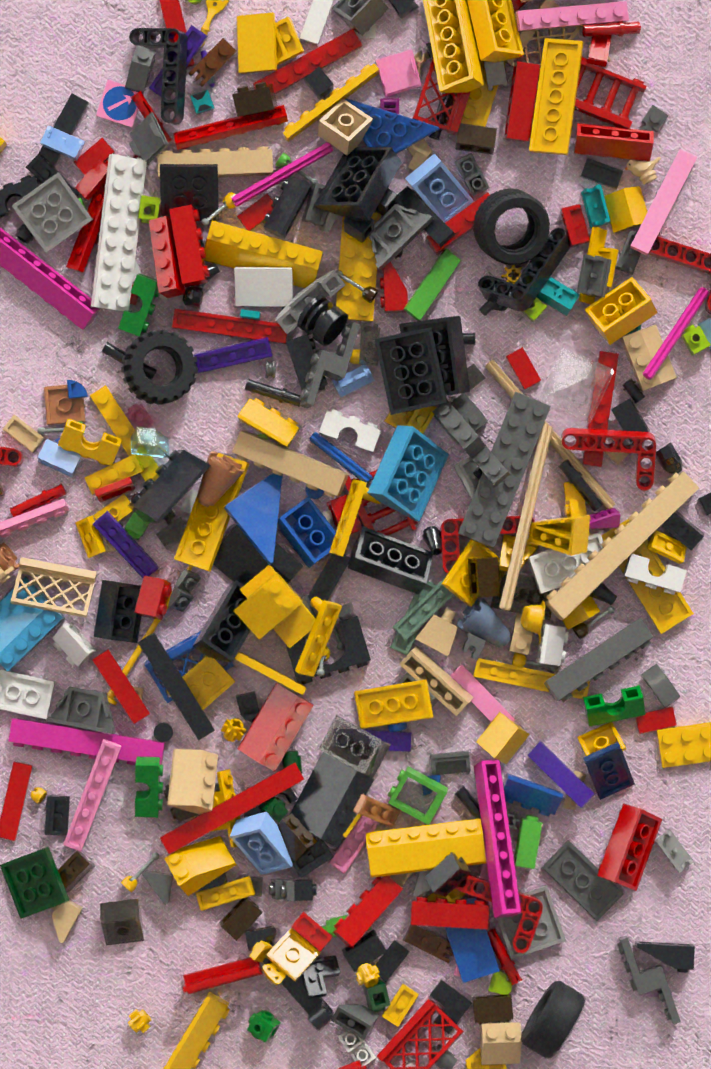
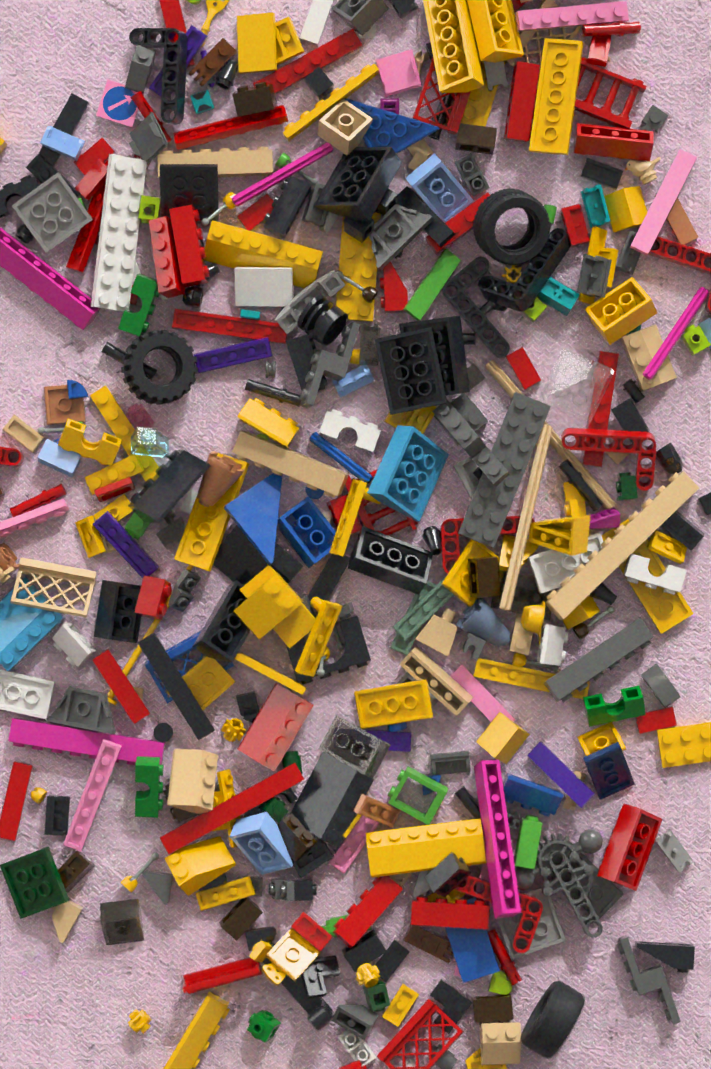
(227, 75): none -> black cone
(473, 310): none -> black beam
(551, 210): none -> bright green hinge
(589, 842): none -> dark grey piece
(626, 487): none -> dark green brick
(681, 224): none -> nougat tile

